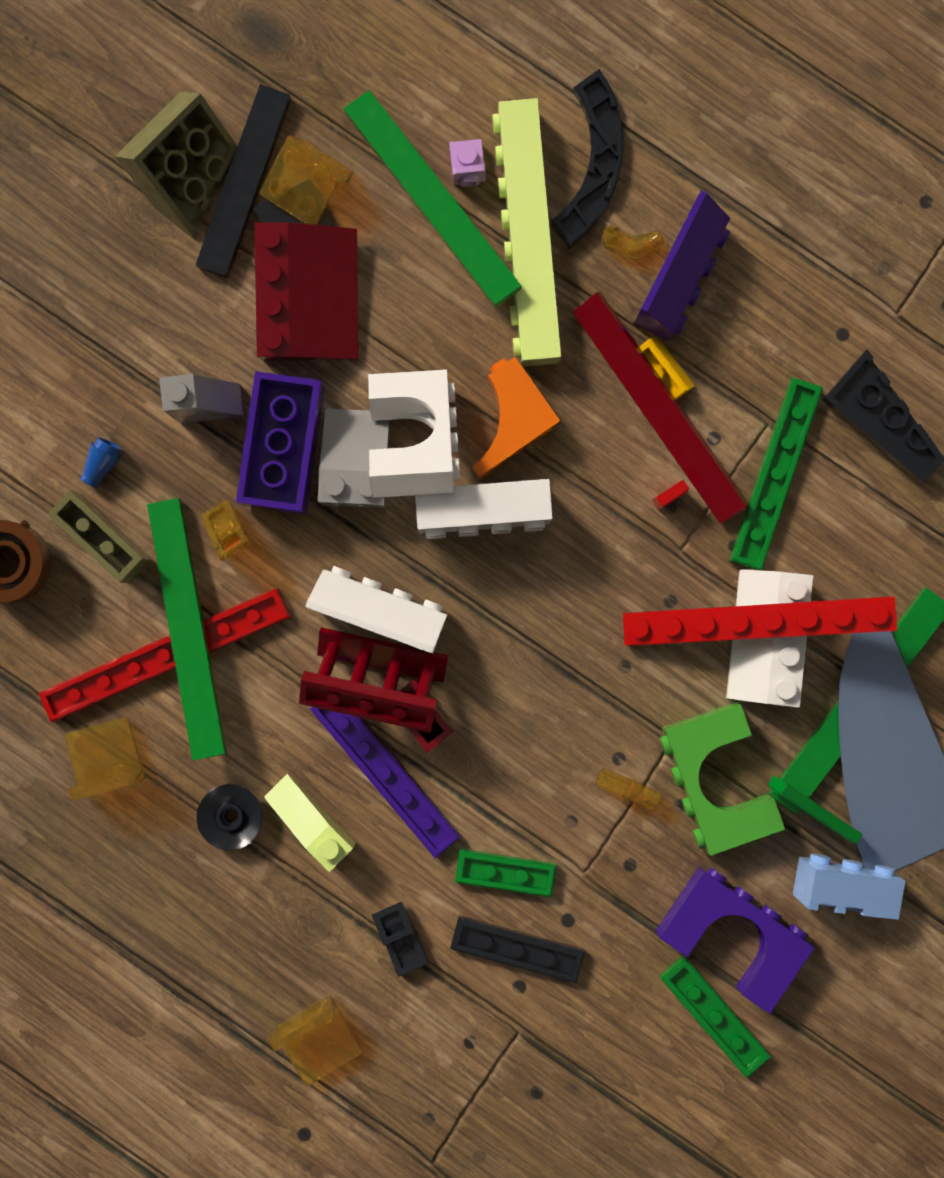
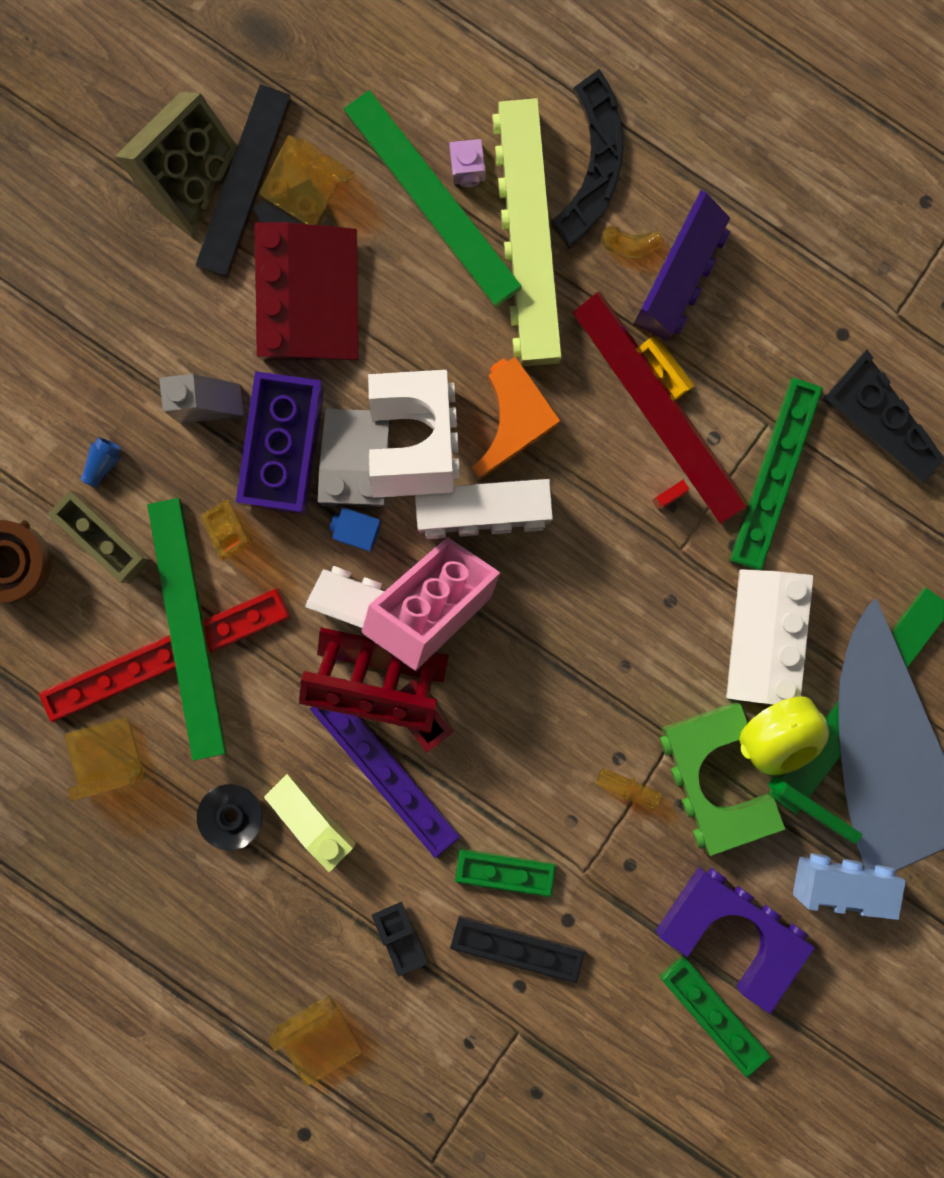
(355, 529): none -> blue brick
(430, 603): none -> bright pink brick
(761, 621): red plate -> none
(785, 736): none -> neon yellow piece

